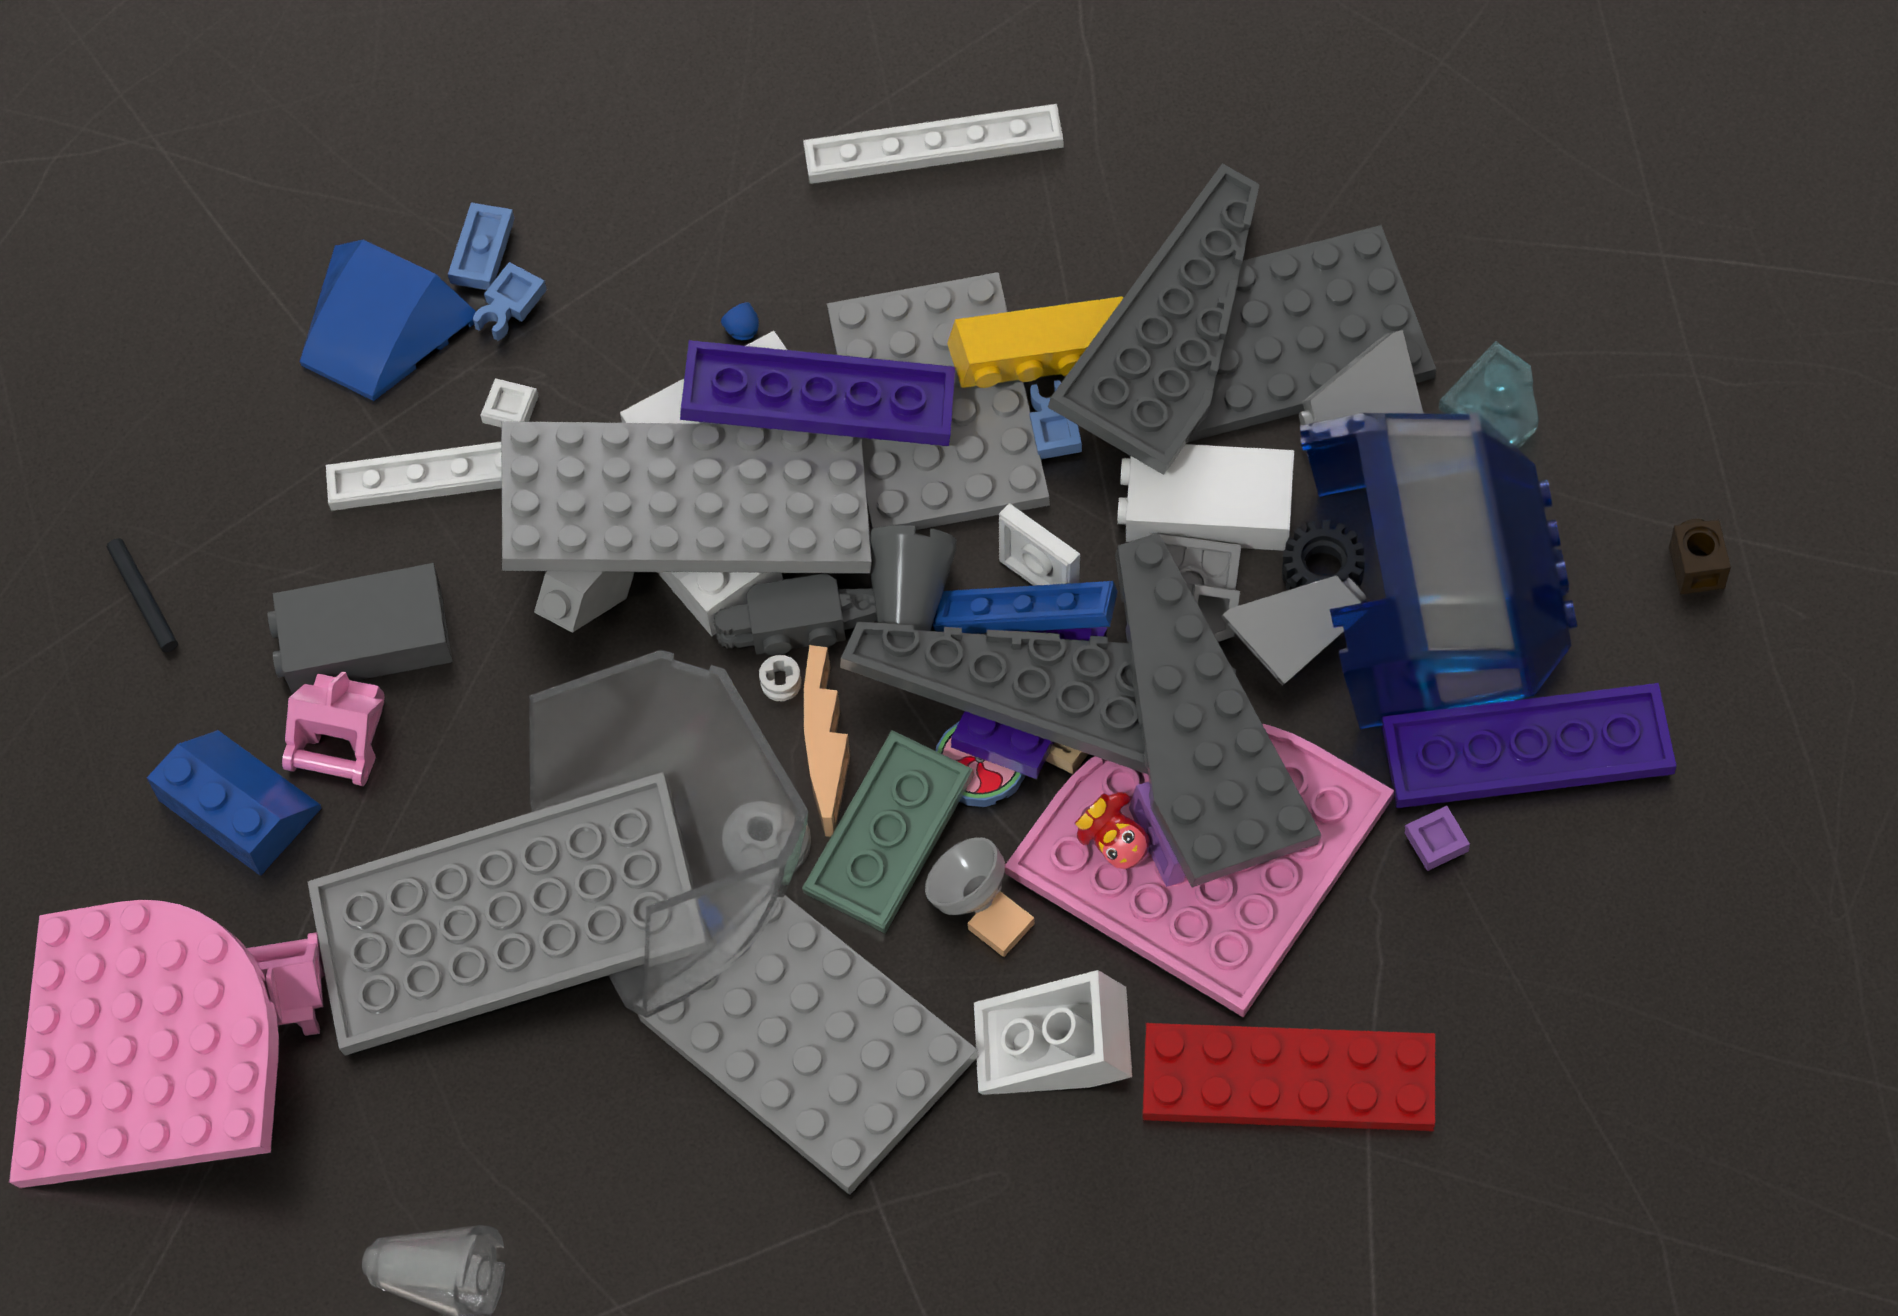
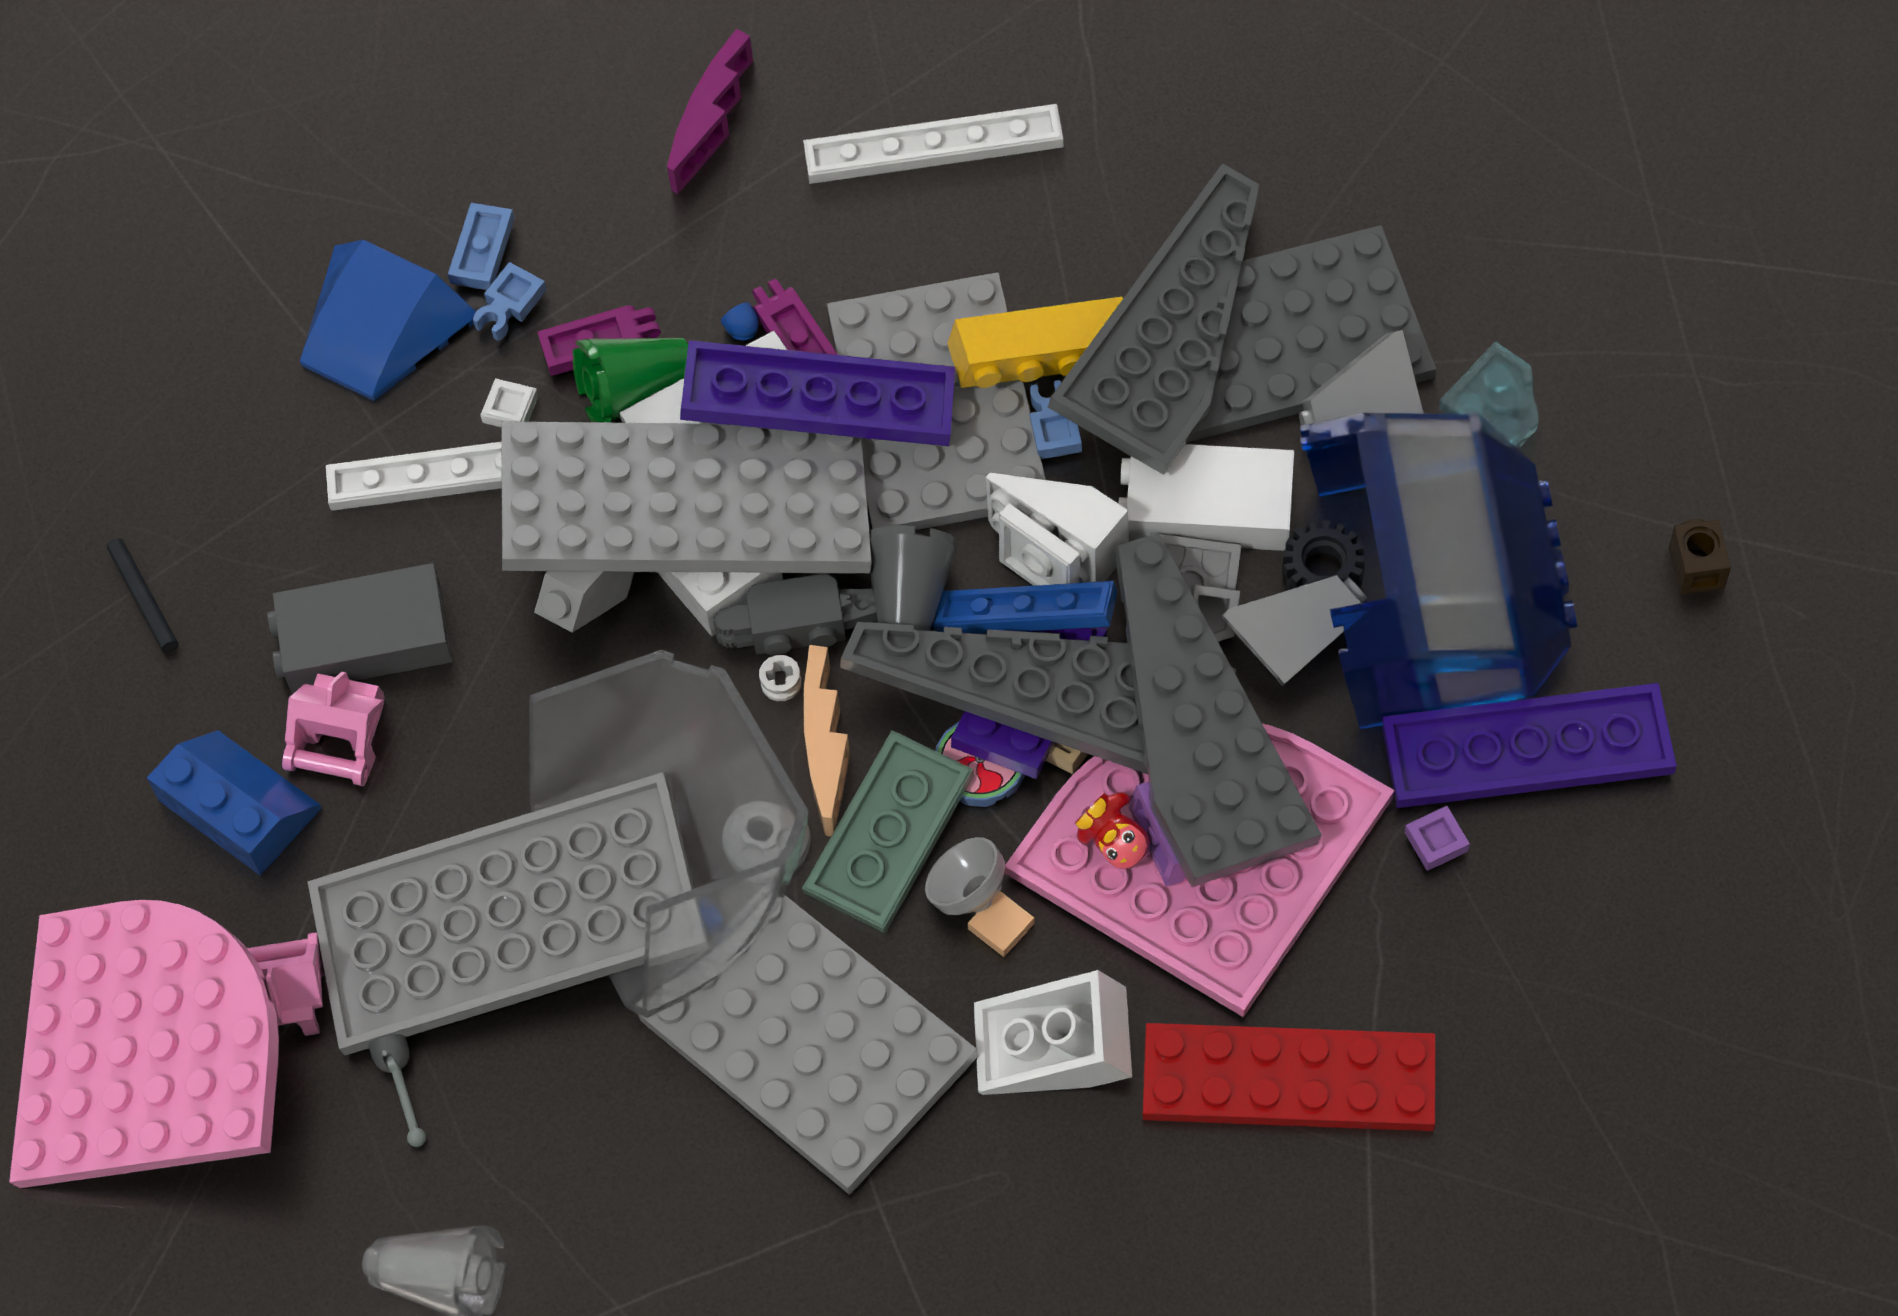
(391, 1055): none -> hinge
(616, 323): none -> magenta hinge
(625, 371): none -> green cone
(705, 118): none -> magenta slope
(790, 319): none -> magenta hinge
(1069, 511): none -> white slope

